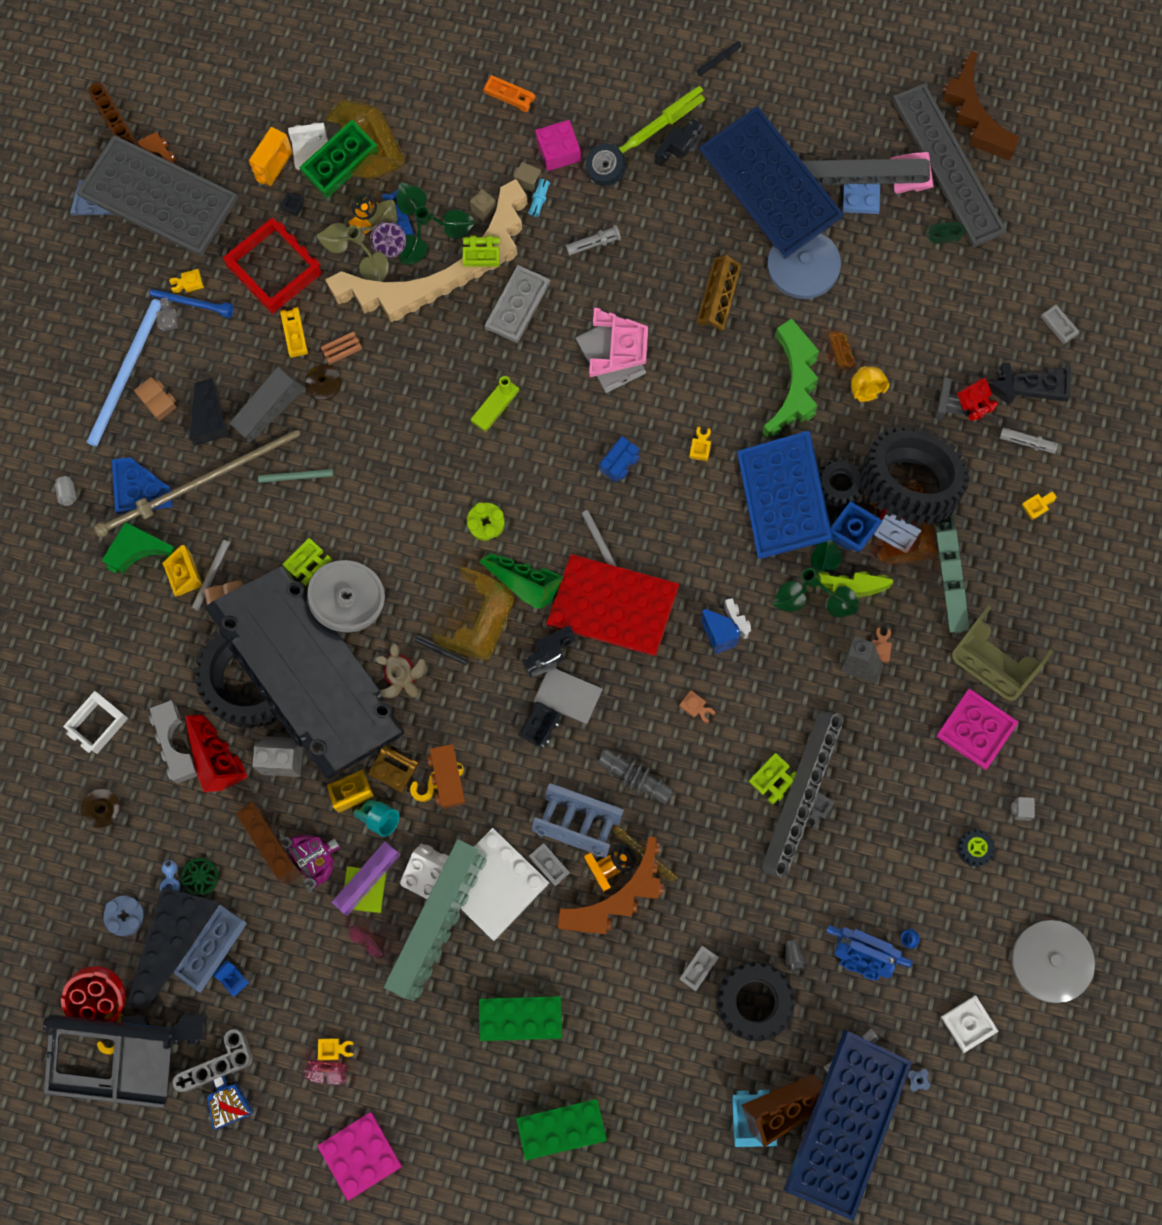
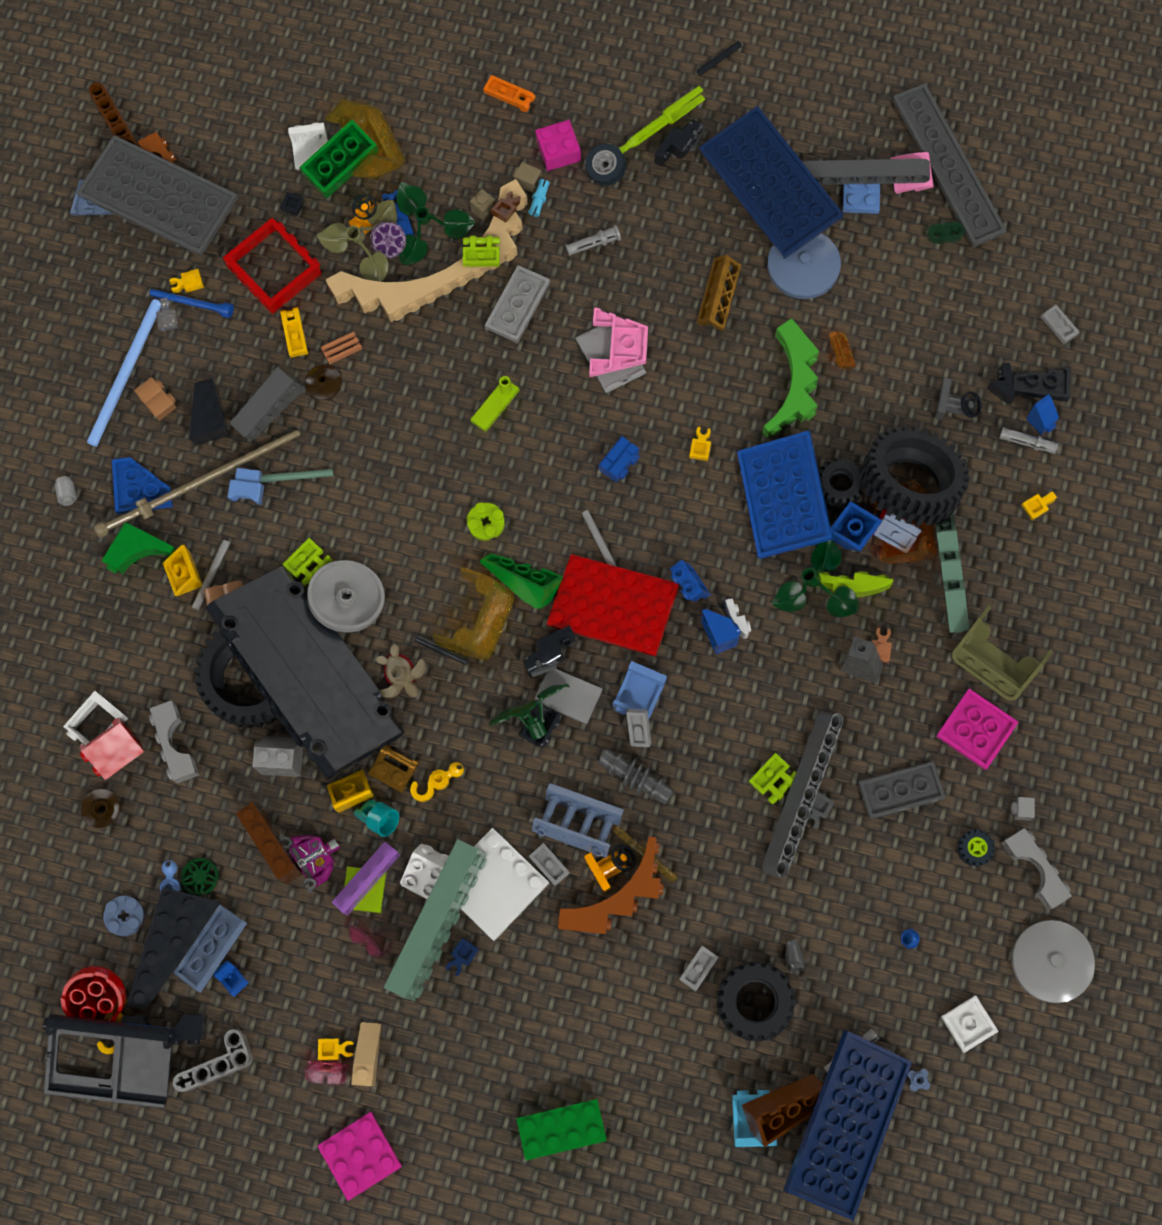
(111, 750): none -> panel
(213, 760): red wedge -> none
(227, 1104): torso -> none
(246, 486): none -> medium blue piece
(270, 156): light orange window -> none
(366, 1055): none -> tan slope
(446, 776): dark orange brick -> none
(463, 954): none -> dark blue plate
(505, 208): none -> reddish brown plate
(520, 1019): green brick -> none
(533, 724): none -> dark green plant
(638, 727): none -> light grey plate
(639, 689): none -> medium blue panel
(689, 580): none -> blue plate
(695, 705): nougat plate -> none
(866, 953): blue piece -> none
(868, 383): yellow cylinder -> none
(901, 790): none -> dark grey tile
(974, 394): red plate -> none
(985, 132): reddish brown arch -> none
(1043, 415): none -> blue slope
(1052, 889): none -> light grey arch

